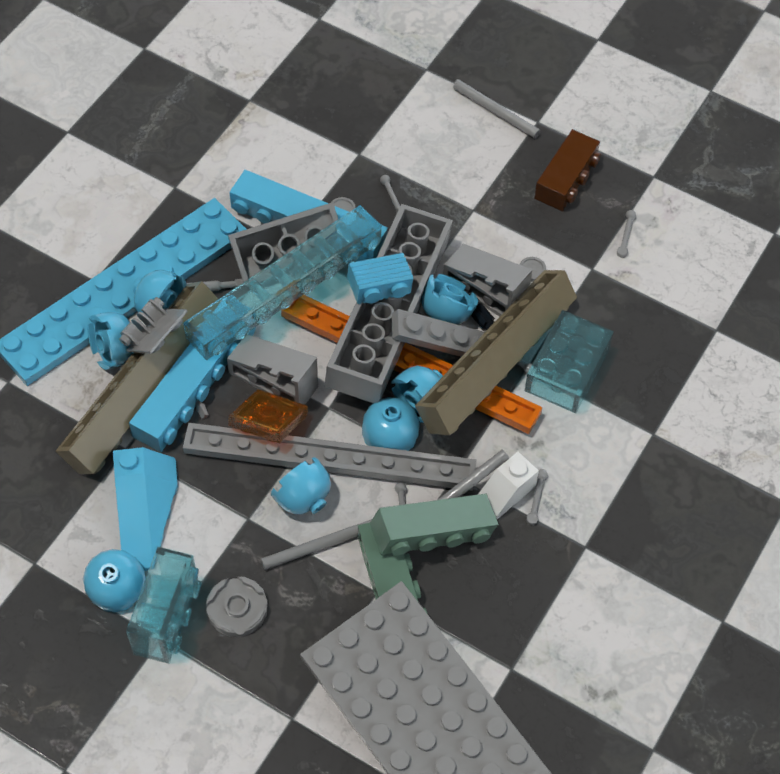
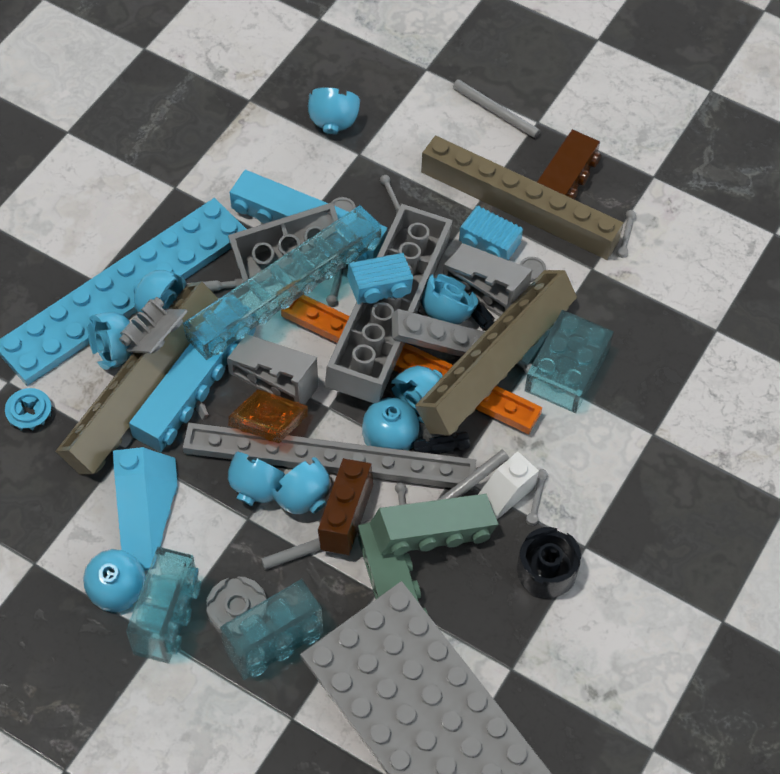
(31, 398): none -> medium azure gear
(253, 479): none -> medium azure cylinder
(273, 630): none -> clear light blue brick
(331, 299): none -> light grey hinge
(333, 110): none -> medium azure cylinder
(345, 506): none -> reddish brown brick
(443, 443): none -> black axle
(490, 233): none -> medium azure brick
(521, 197): none -> dark tan brick
(548, 562): none -> black brick

